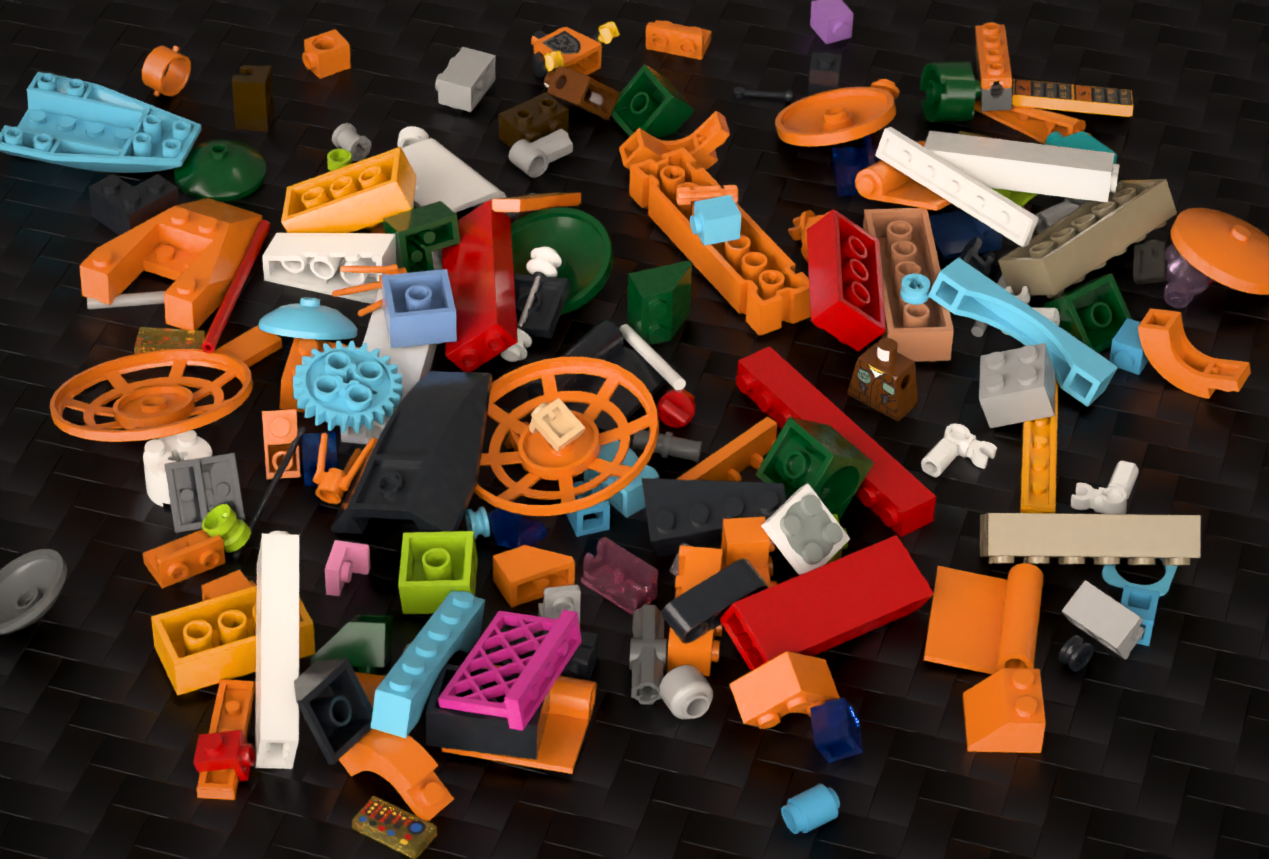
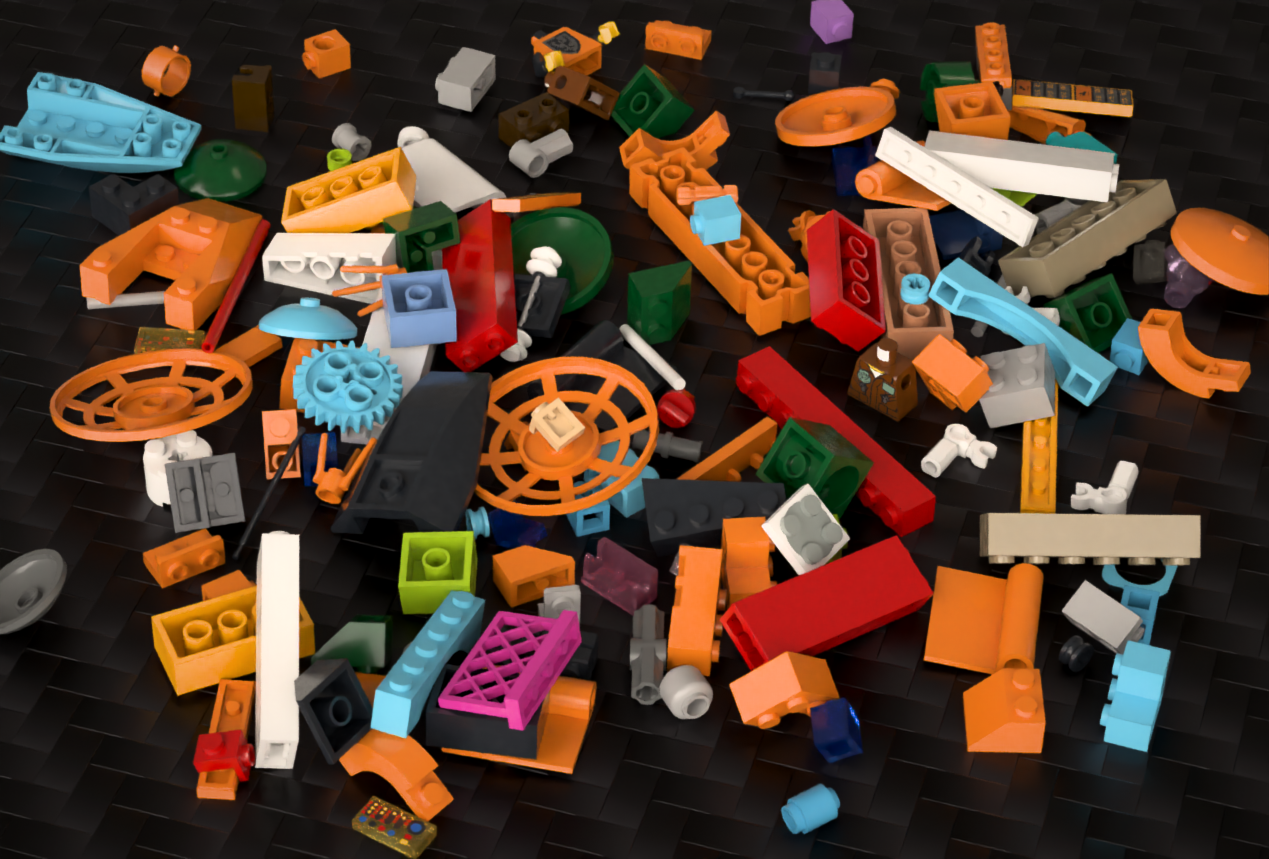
(223, 522): lime wheel -> none
(342, 562): bright pink bracket -> none
(703, 605): black beam -> none
(952, 374): none -> orange brick
(972, 111): none -> orange slope
(1135, 695): none -> medium azure brick

